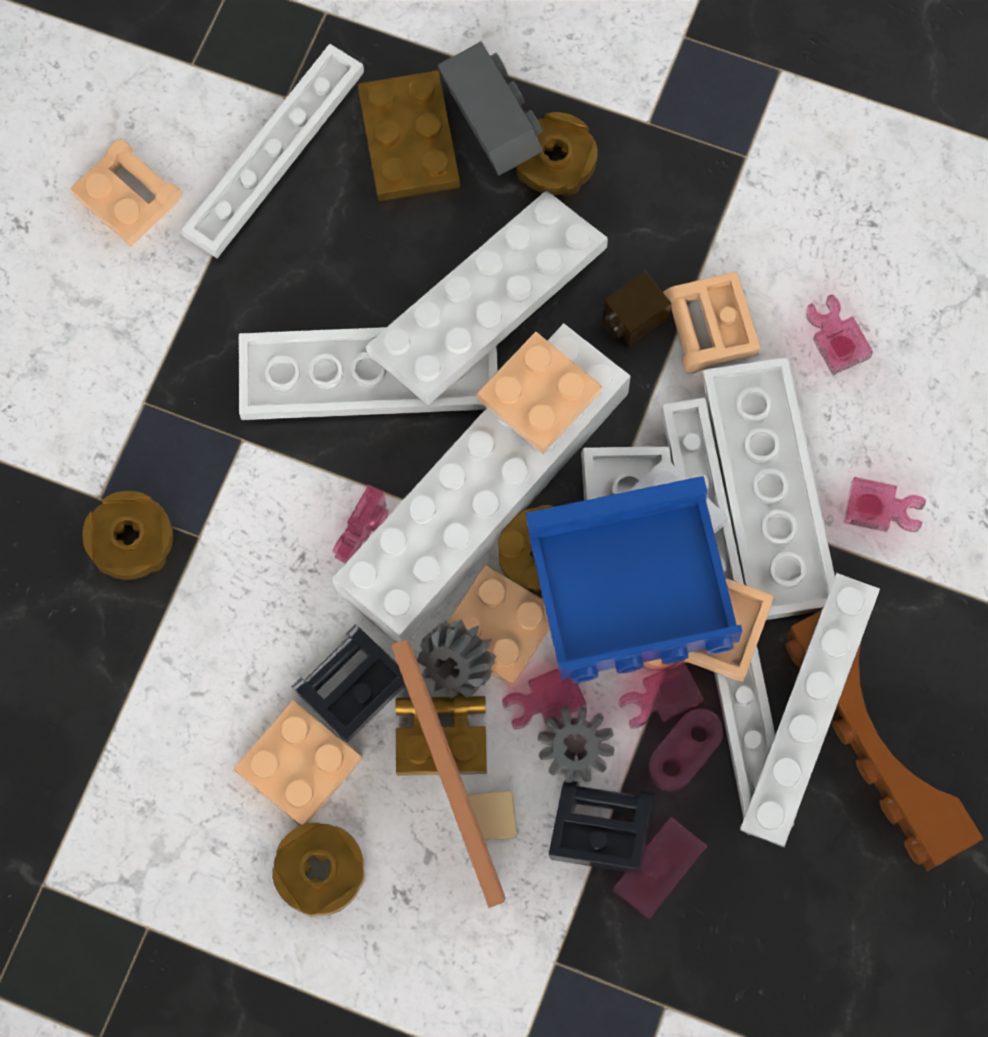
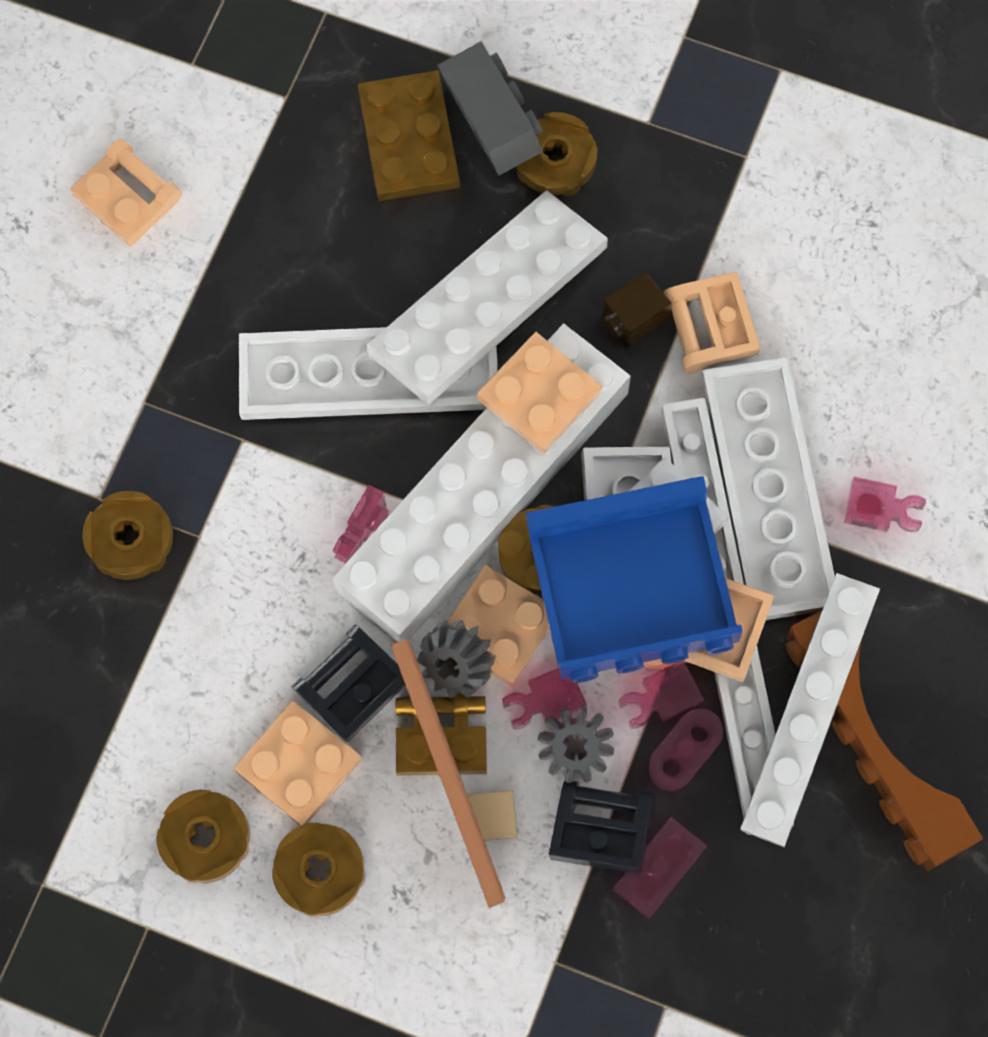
(178, 828): none -> pearl gold plate
(272, 151): white plate -> none
(838, 341): clear pink plate -> none

